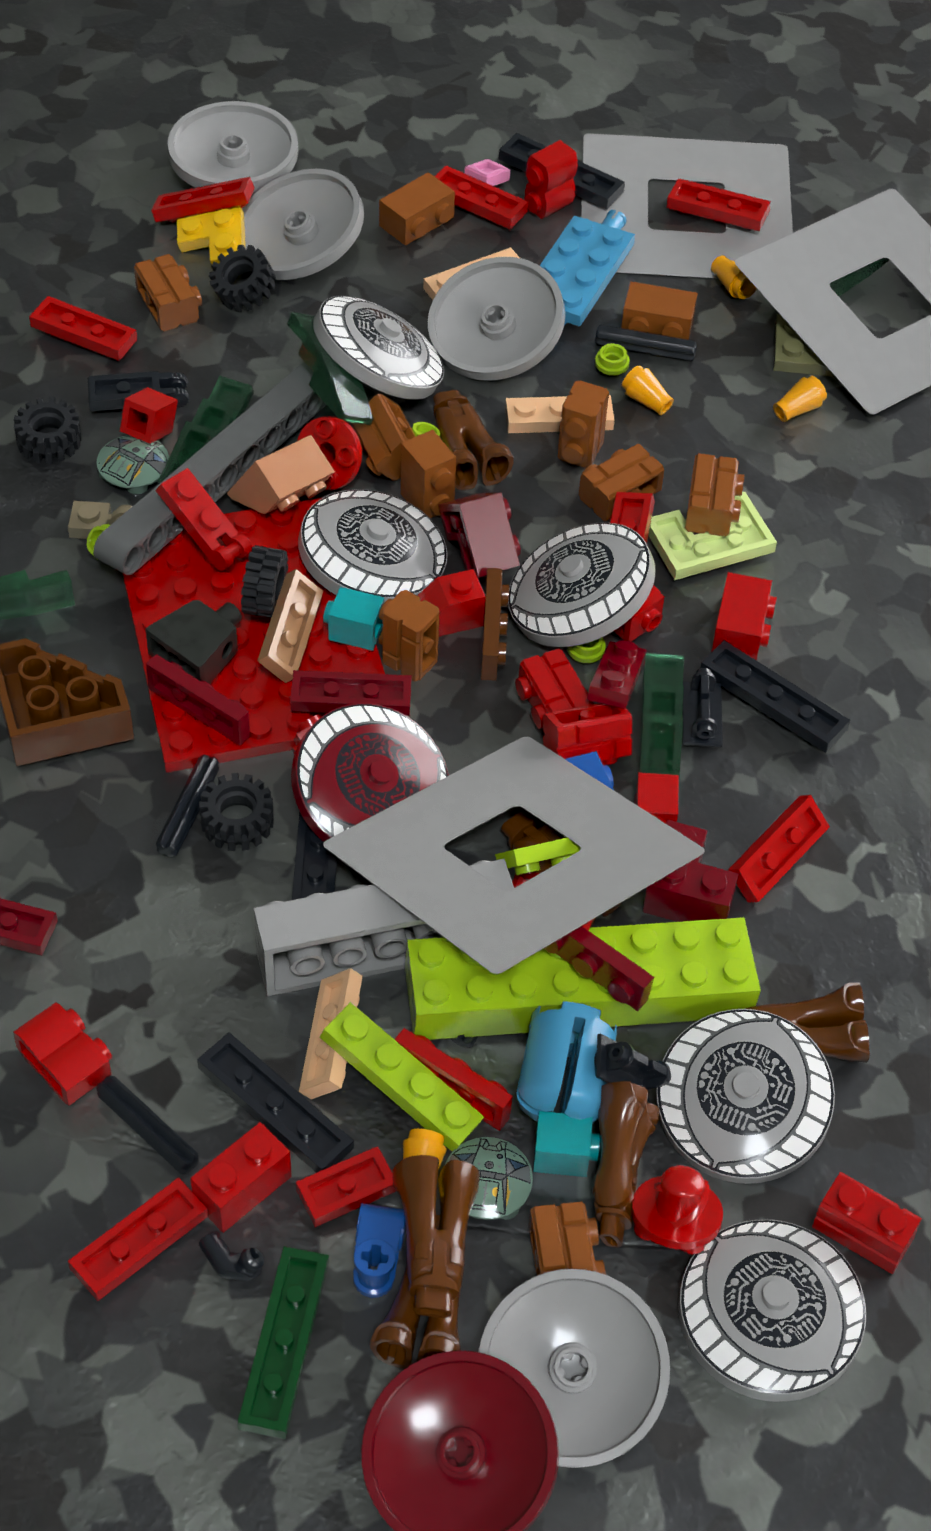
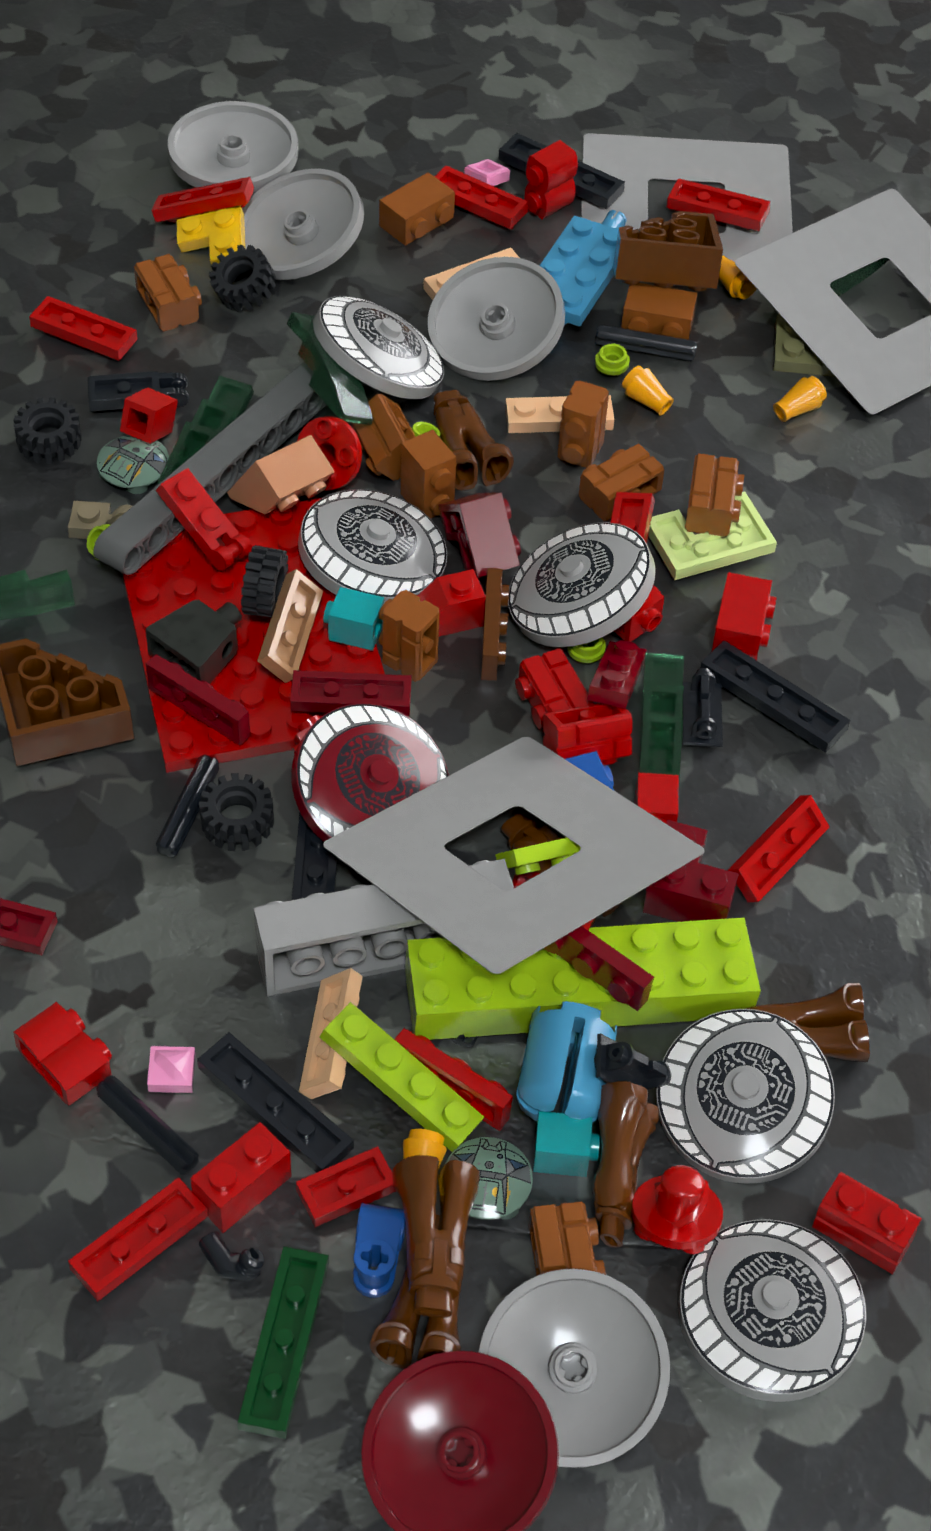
(171, 1069): none -> bright pink tile
(670, 252): none -> reddish brown brick

